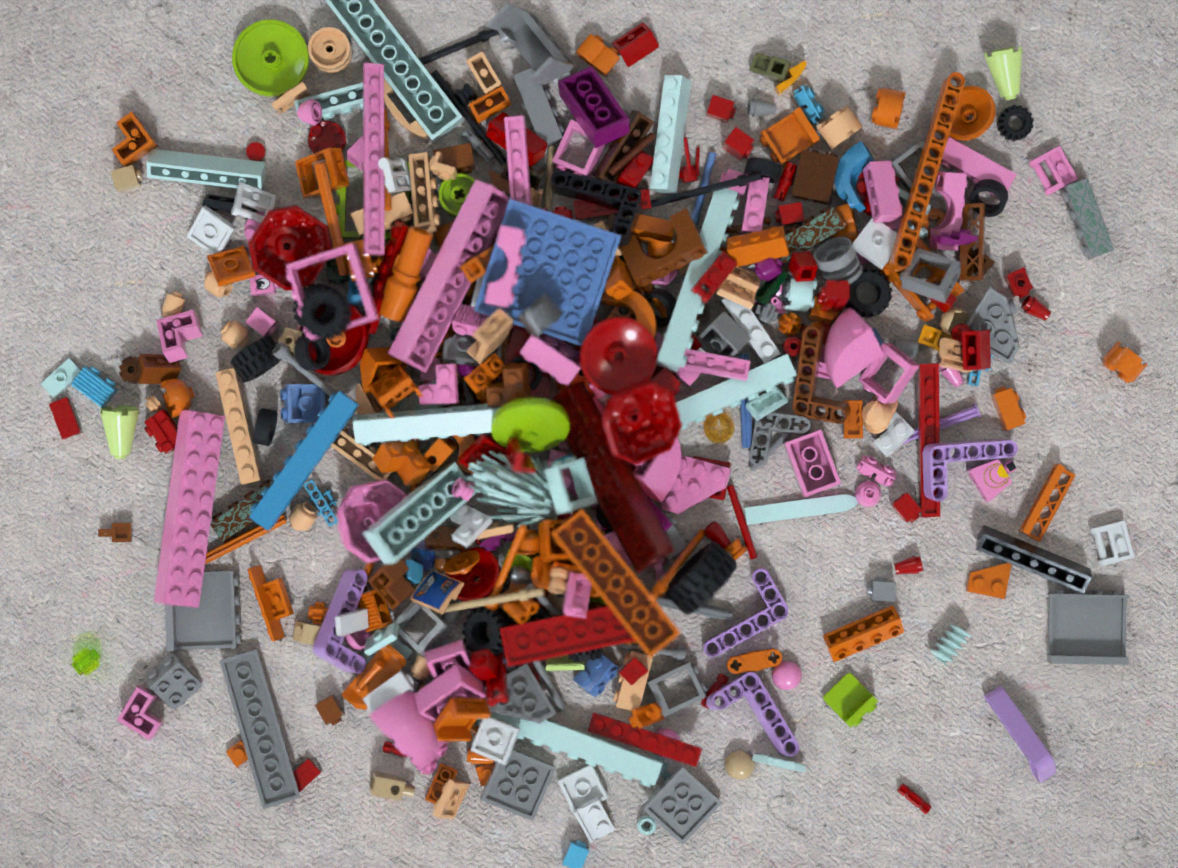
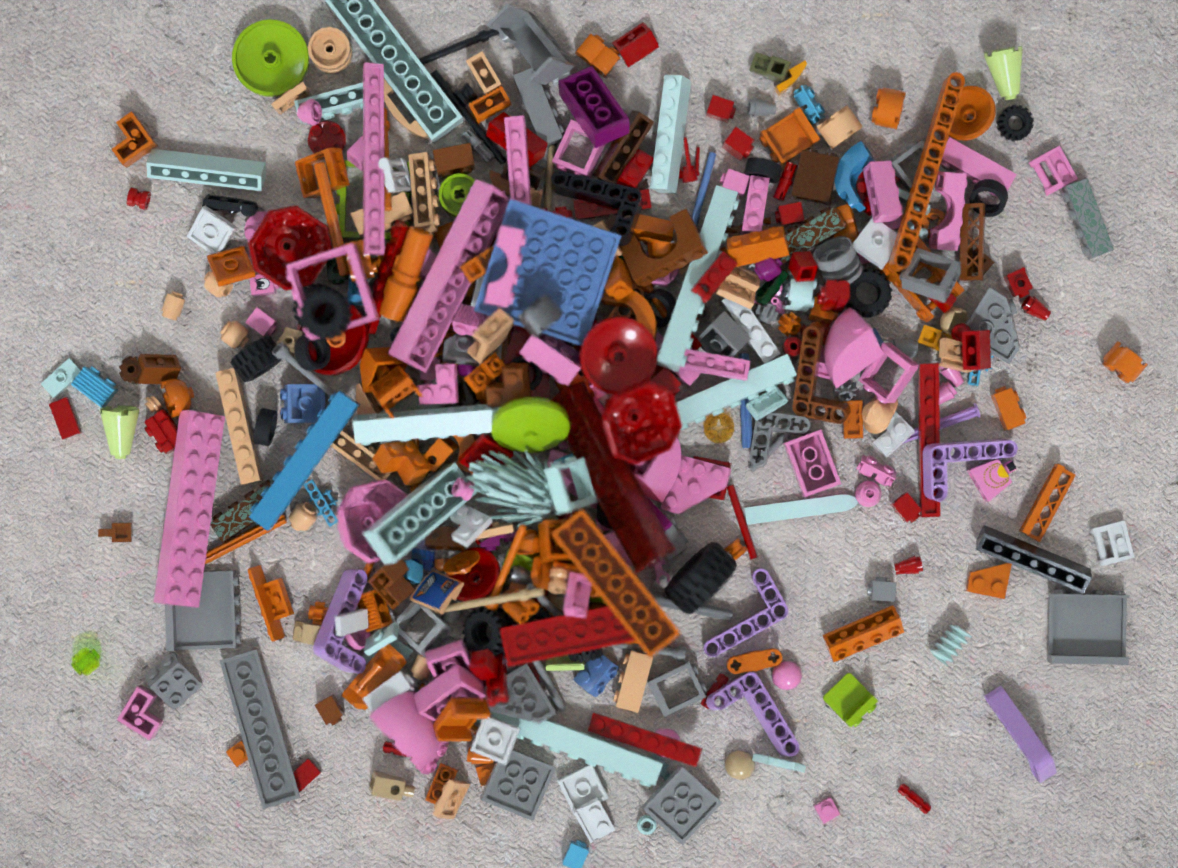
(126, 178): tan brick -> none
(141, 199): none -> red wheel
(175, 331): bright pink brick -> none
(254, 199): white plate -> none
(256, 151): red tile -> none
(444, 171): light nougat bracket -> none
(517, 459): red panel -> none
(631, 154): copper bar -> none
(633, 671): red panel -> none
(646, 715): orange hips -> none
(661, 585): orange bar -> none
(716, 534): red cone -> none
(741, 180): black bar -> none
(826, 810): none -> bright pink plate
(845, 391): none -> light grey gear
(946, 392): none -> bright pink cone
(955, 238): magenta slope -> none

